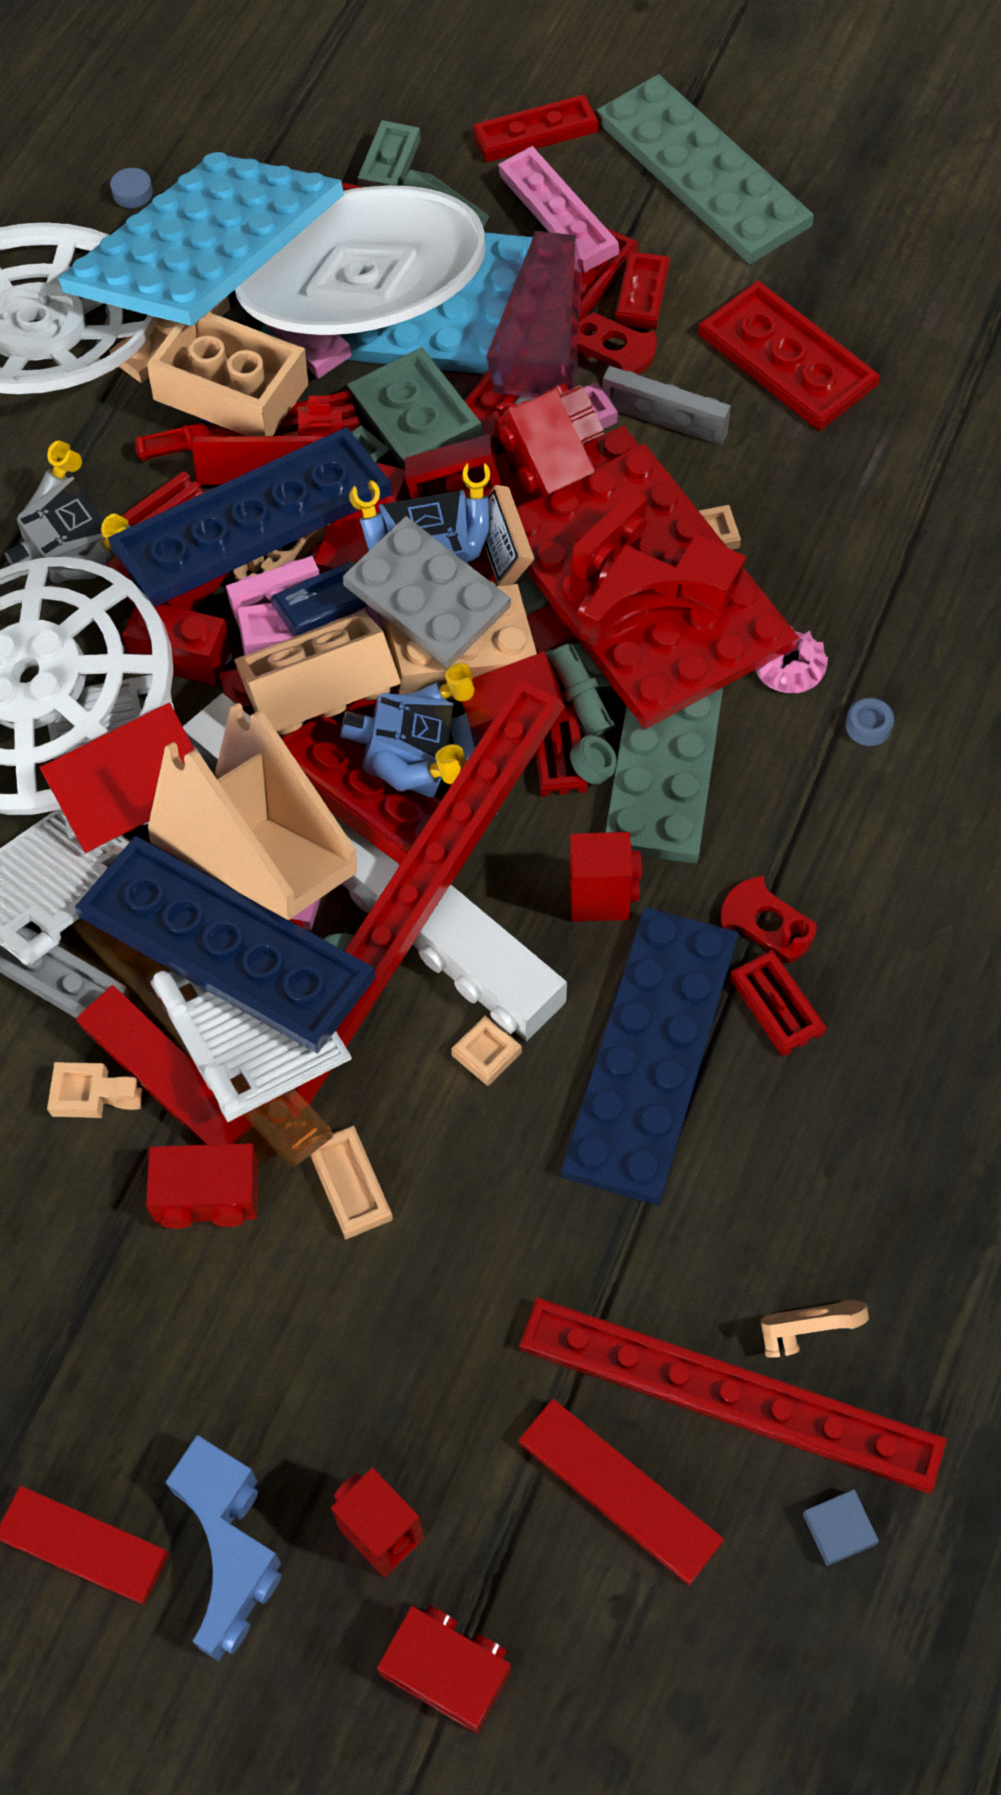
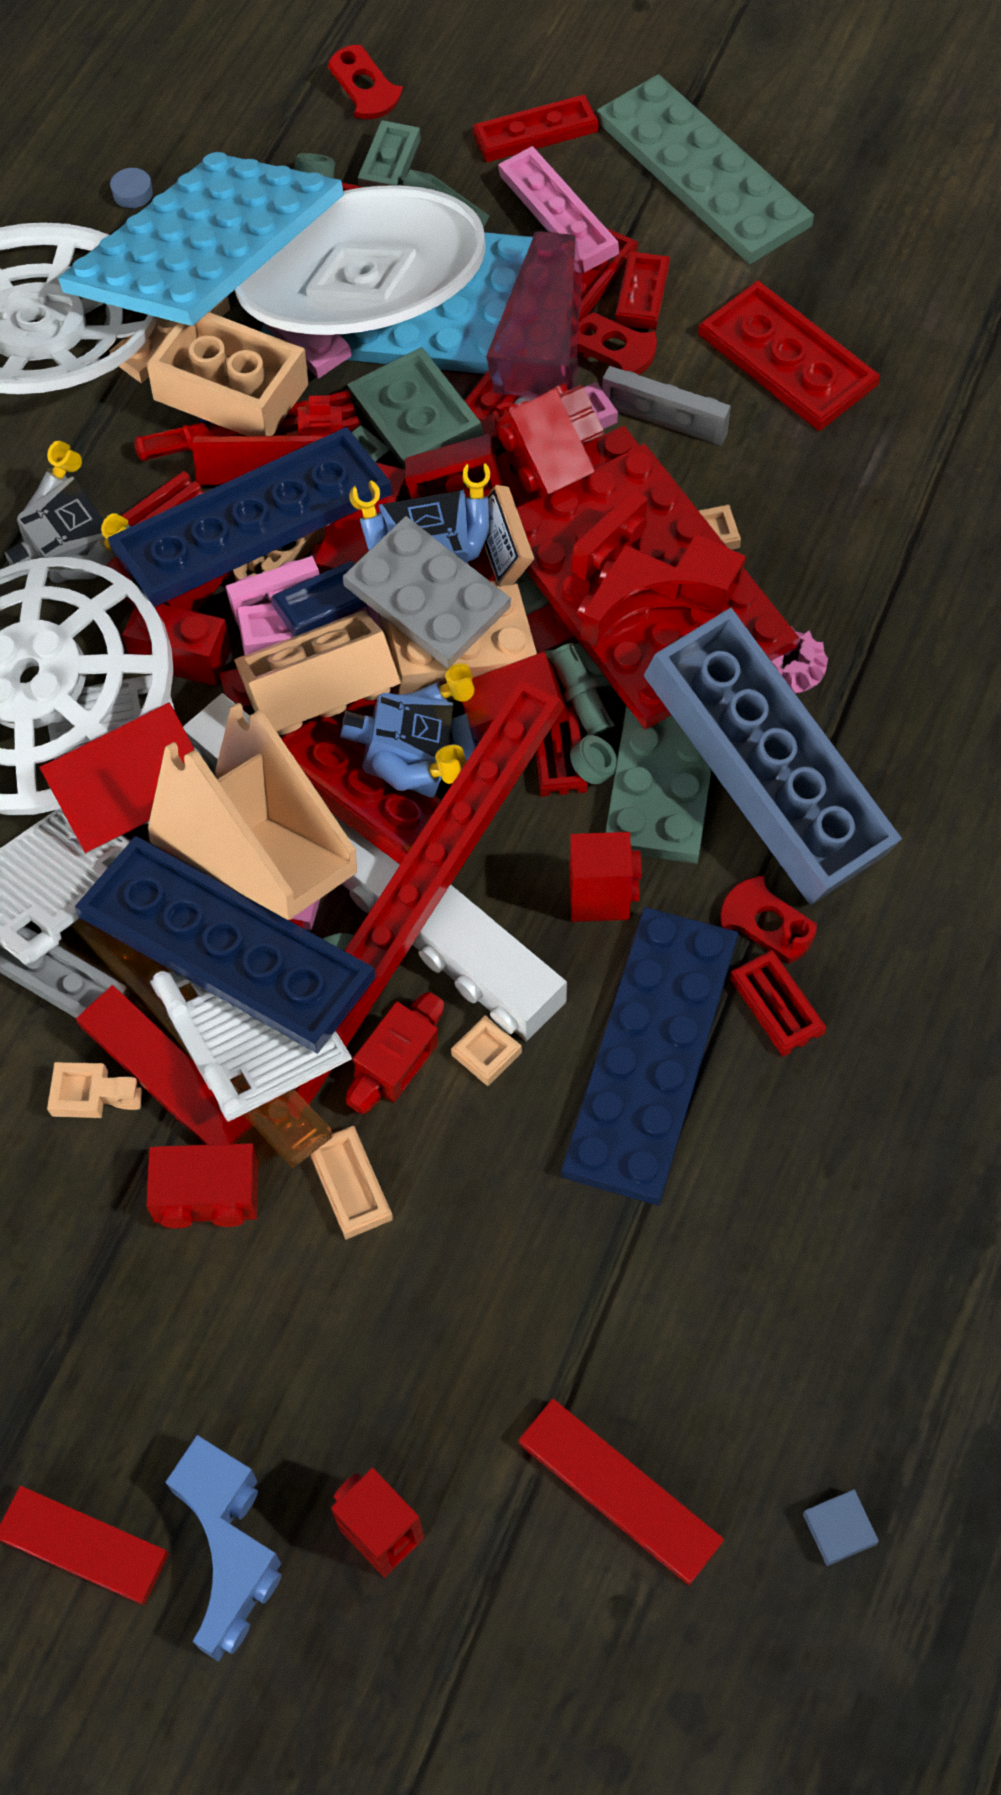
(315, 164): none -> sand green tile
(370, 102): none -> red piece
(395, 1052): none -> red piece
(446, 1667): red brick -> none
(734, 1395): red tile -> none
(771, 756): none -> sand blue brick
(791, 1323): light nougat piece -> none
(870, 721): sand blue tile -> none

